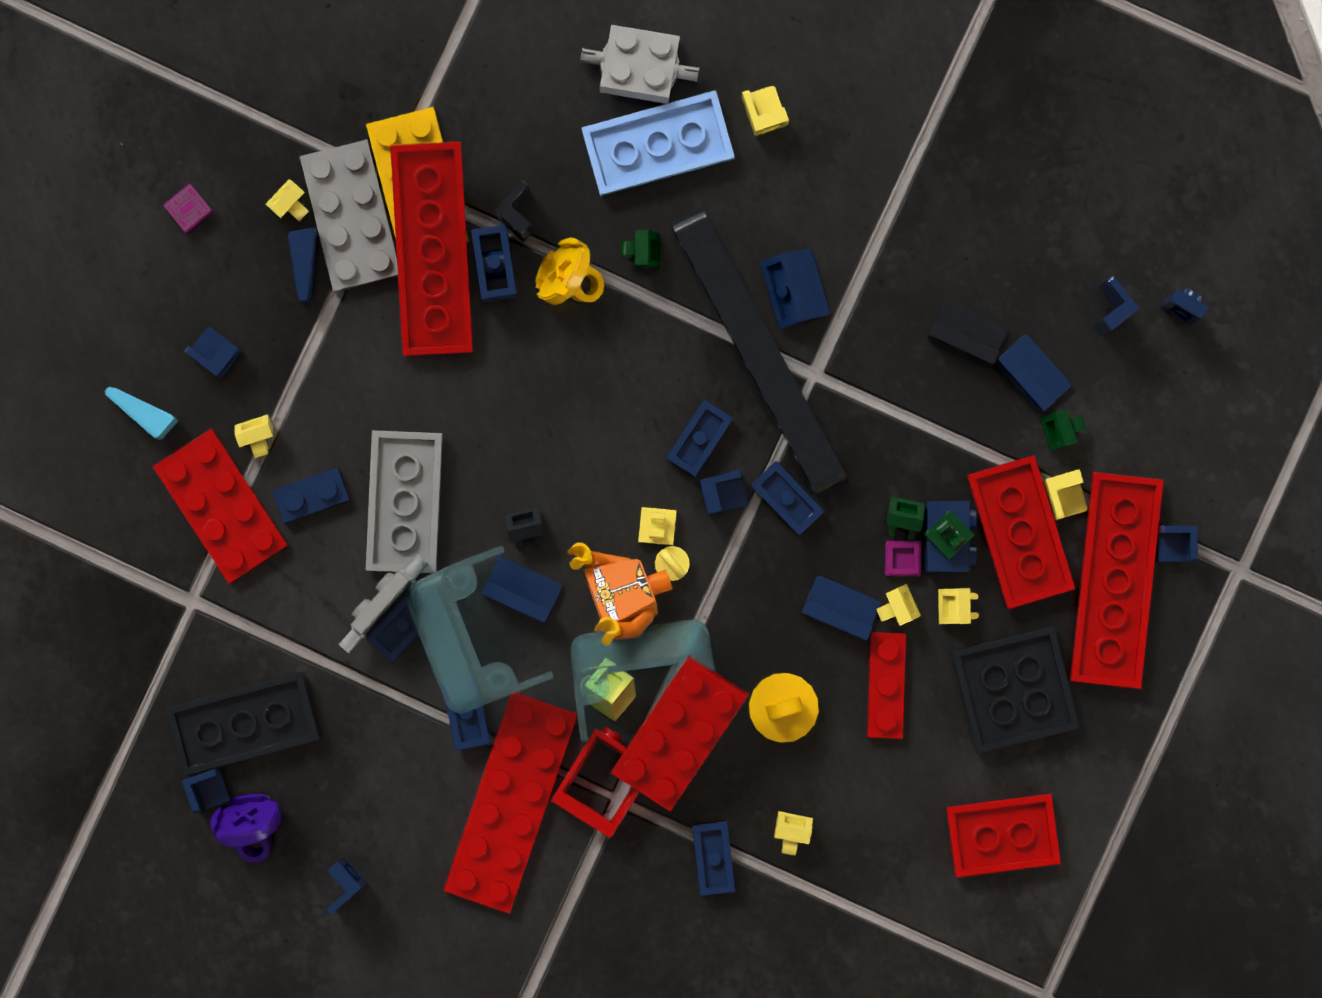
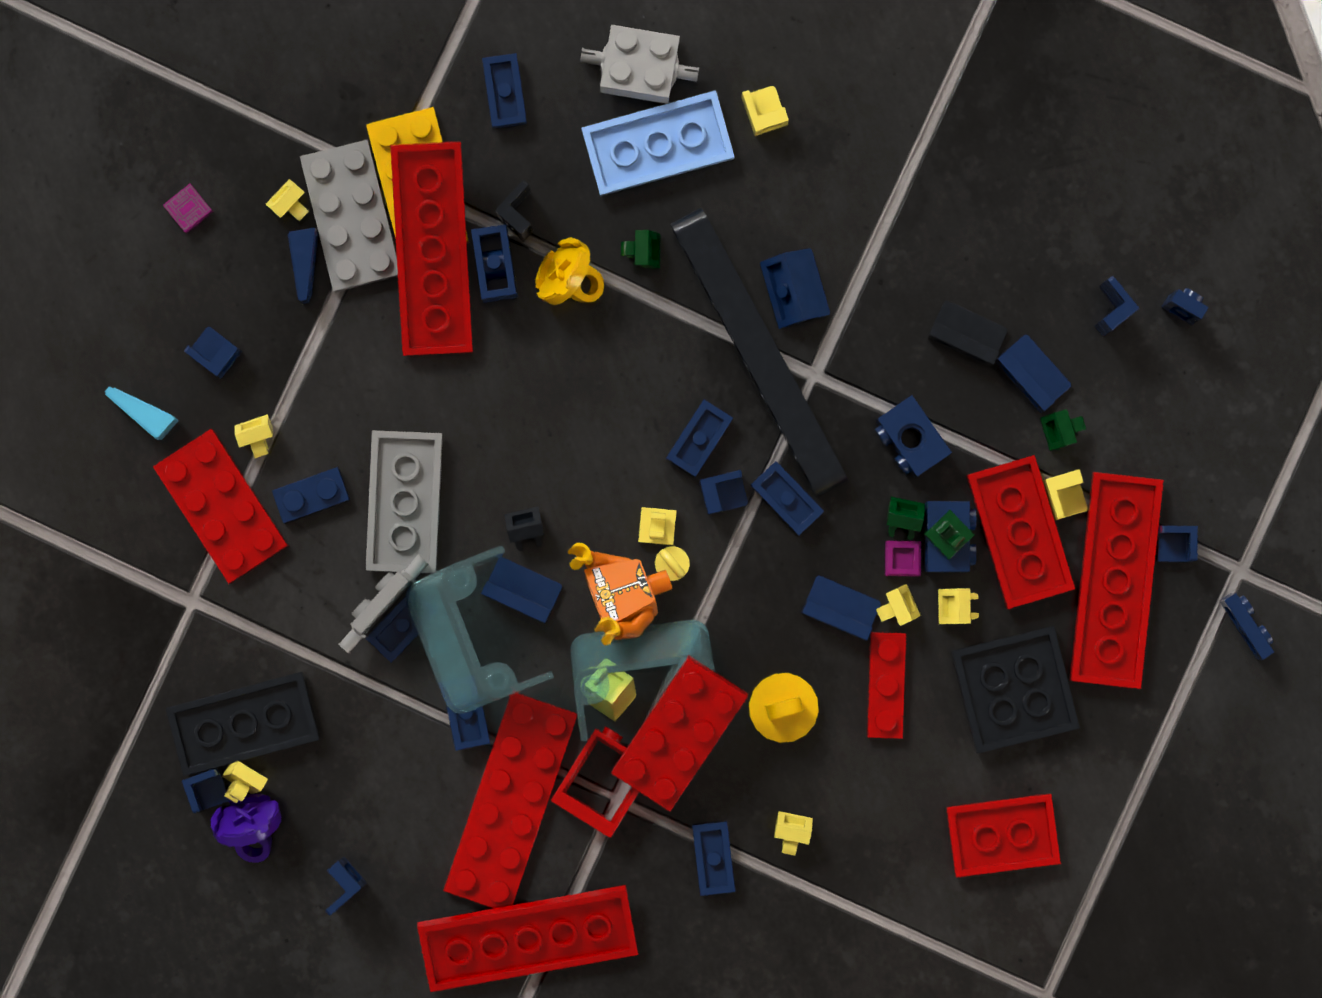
(243, 781): none -> light yellow tile
(504, 90): none -> dark blue plate
(527, 938): none -> red plate
(911, 416): none -> dark blue brick
(1240, 613): none -> dark blue plate

